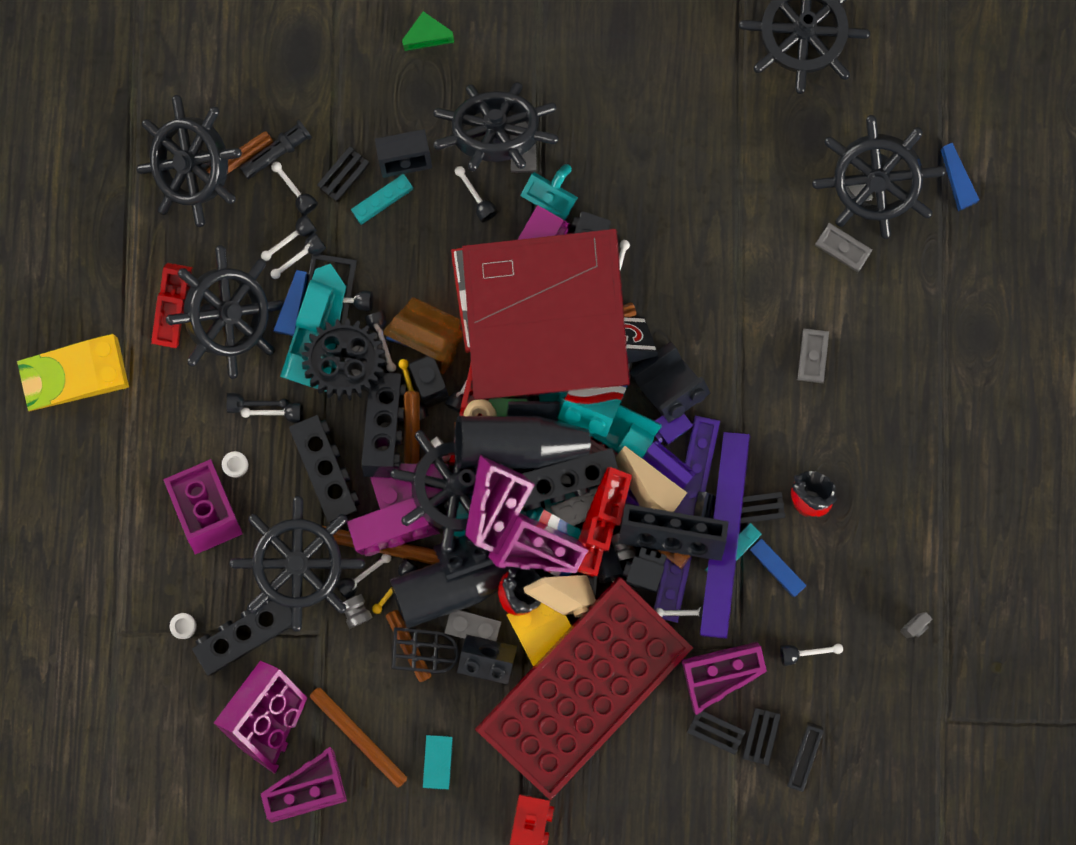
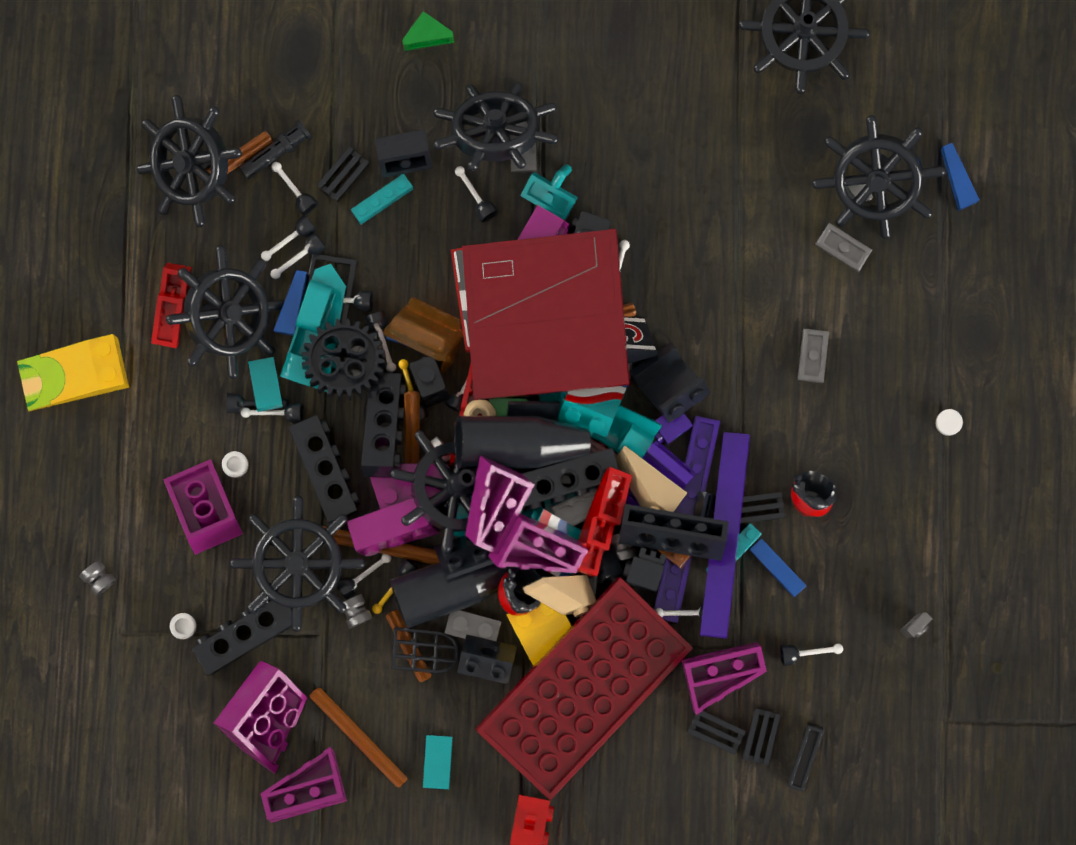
(97, 578): none -> flat silver wheel
(265, 384): none -> teal tile
(949, 422): none -> white tile

